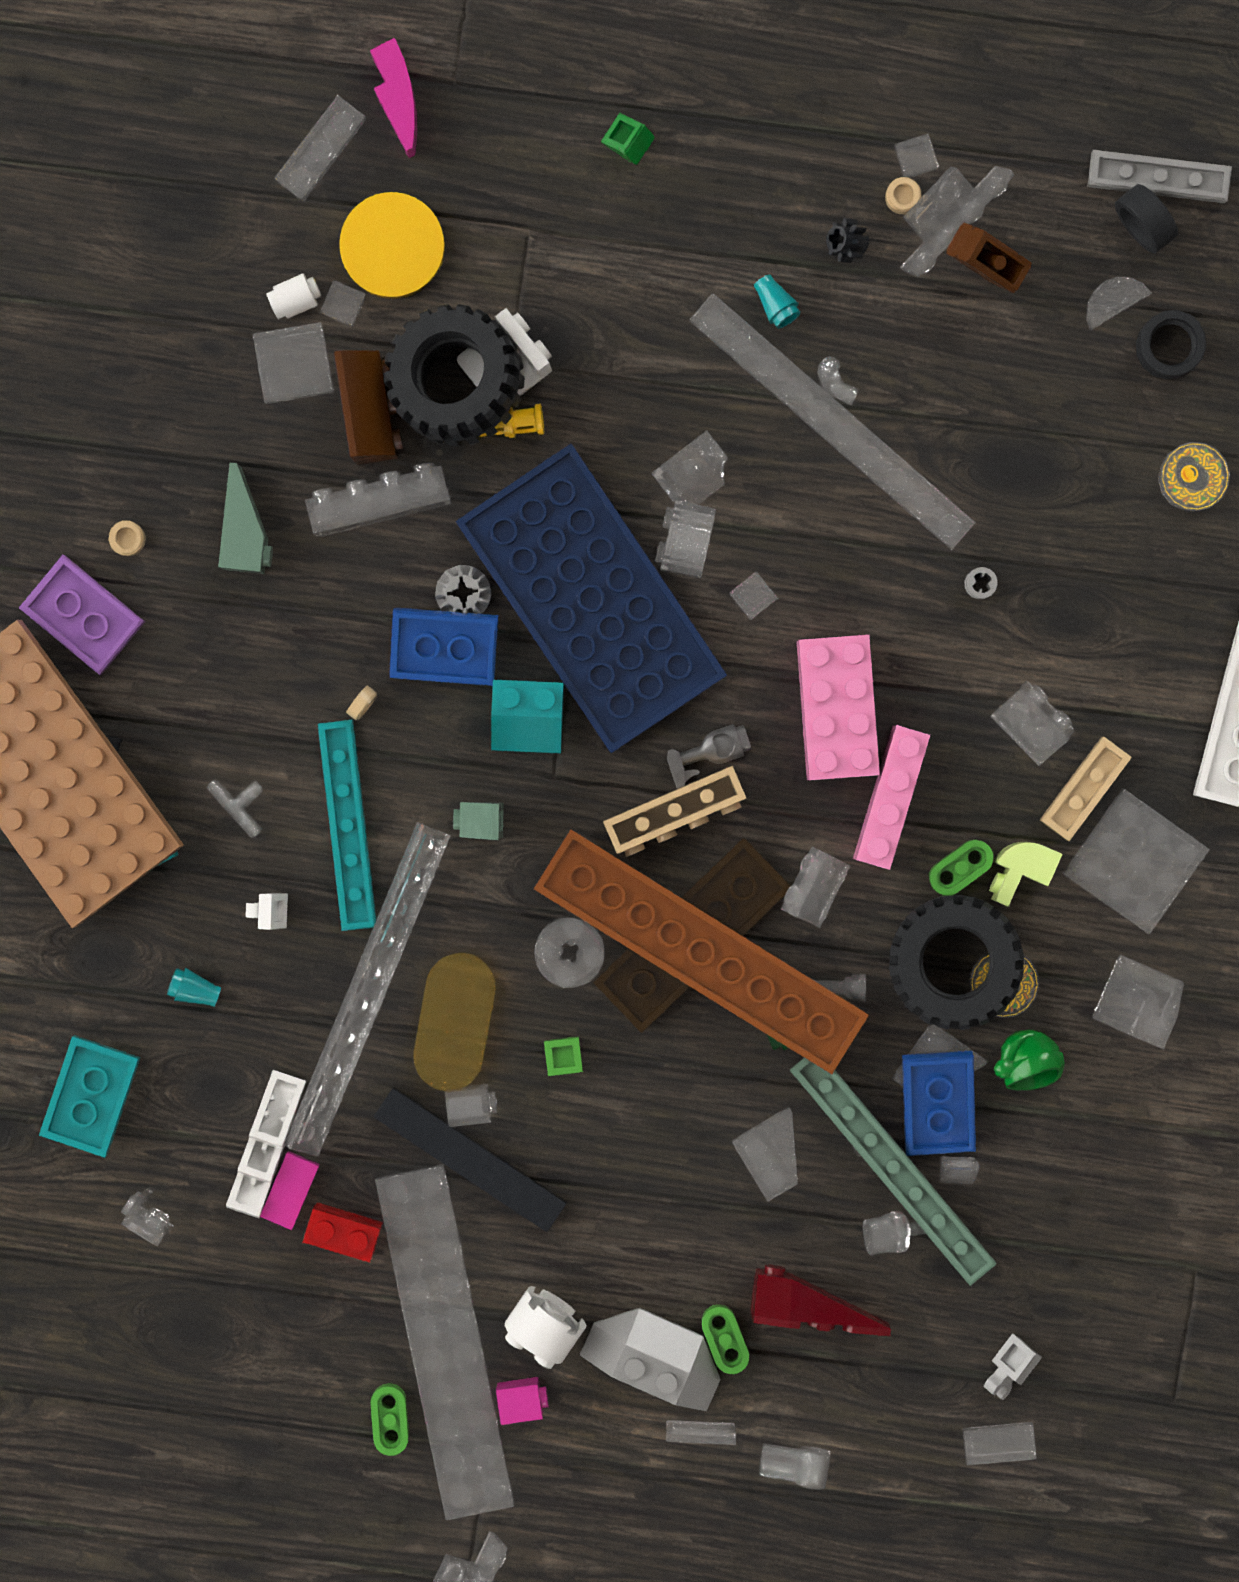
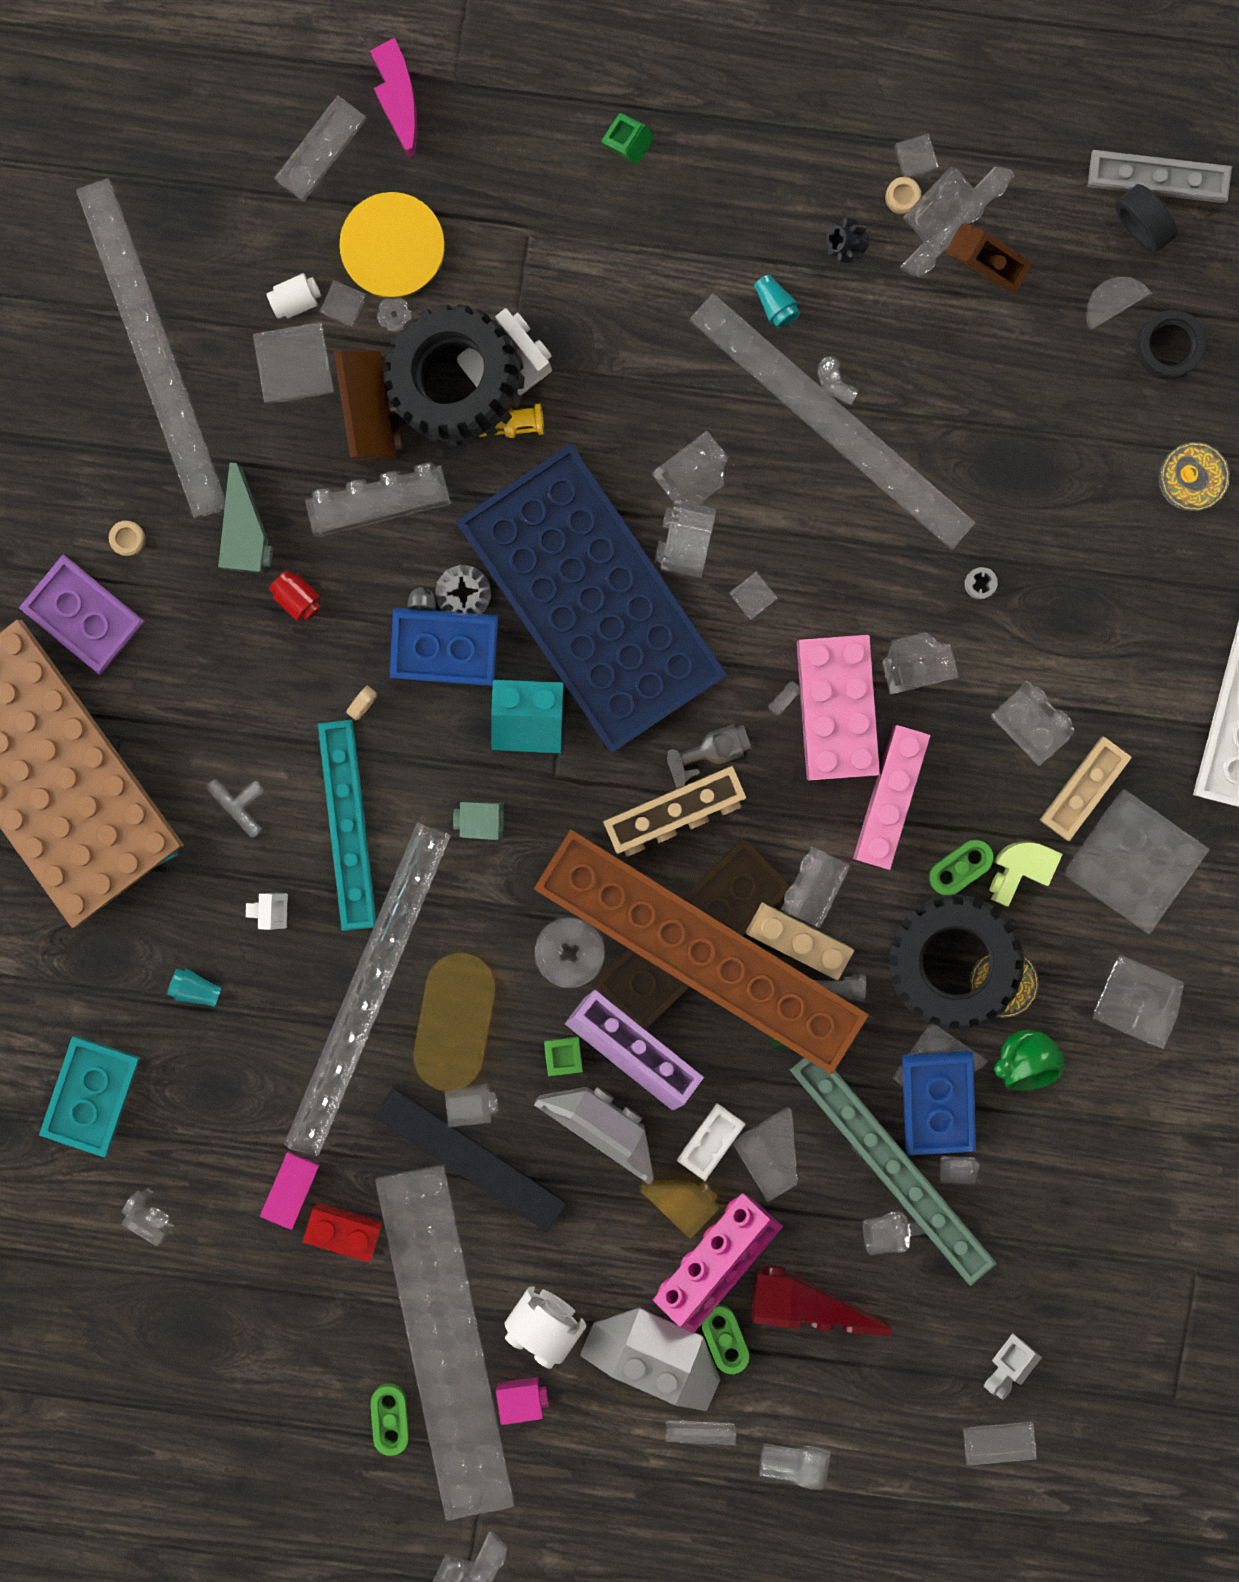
(151, 348): none -> clear plate
(265, 1144): white slope -> none
(295, 596): none -> red brick
(396, 323): none -> clear plate
(421, 599): none -> dark grey hinge
(602, 1125): none -> light grey wedge
(634, 1050): none -> lavender brick
(682, 1202): none -> clear yellow slope
(710, 1141): none -> white plate
(717, 1263): none -> brick
(784, 698): none -> clear tile
(799, 941): none -> tan plate
(917, 663): none -> clear slope

